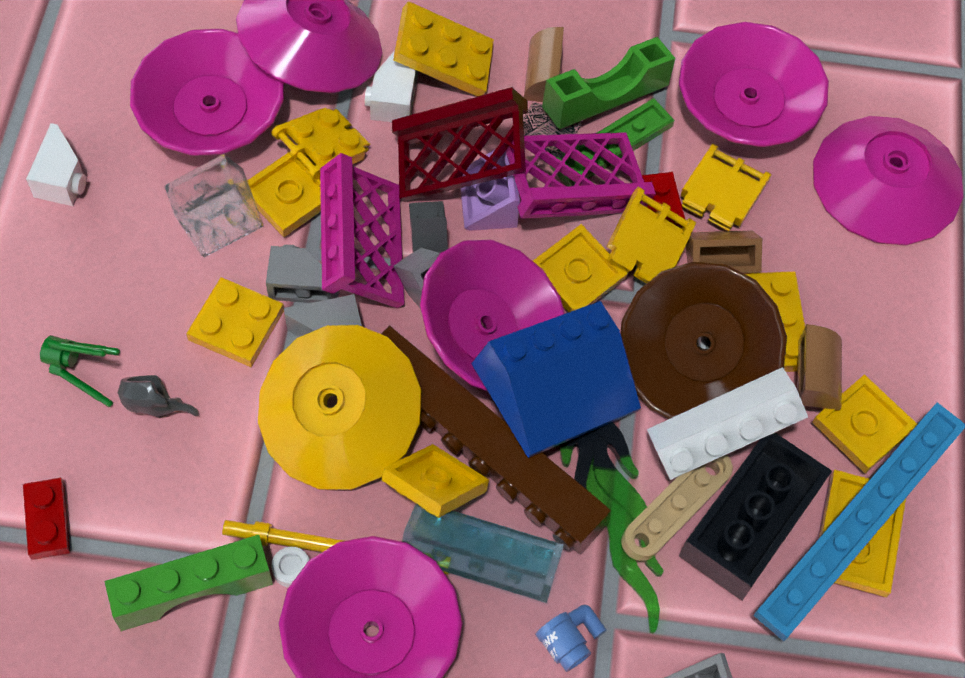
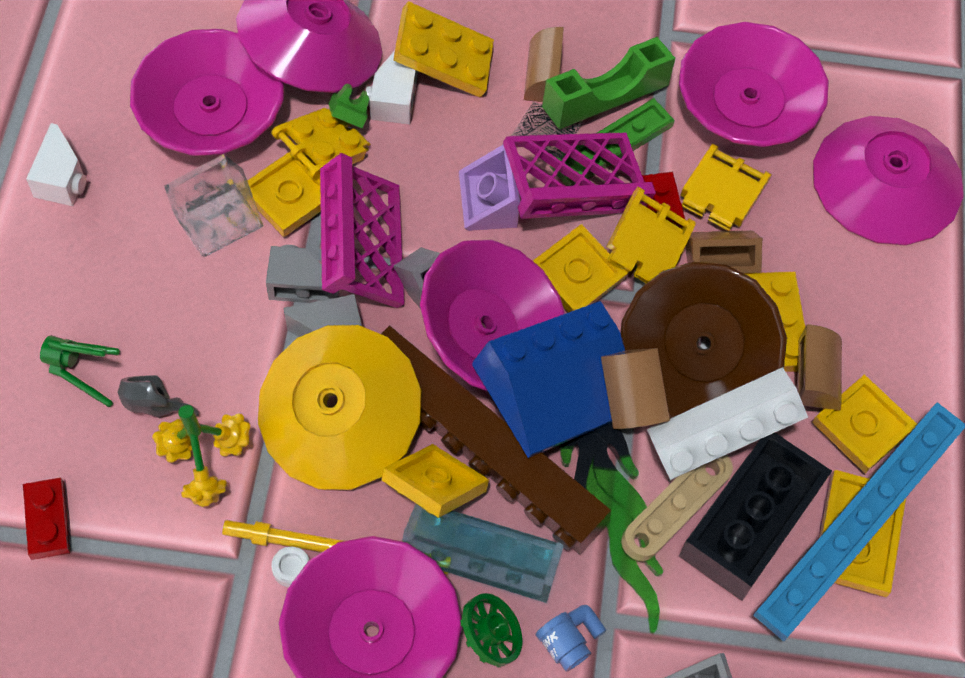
(153, 591): bright green arch -> none
(181, 437): none -> yellow plant
(235, 322): yellow plate -> none
(348, 109): none -> bright green tile
(428, 226): dark grey slope -> none
(460, 118): dark red fence -> none
(492, 630): none -> green wheel
(635, 388): none -> medium nougat brick

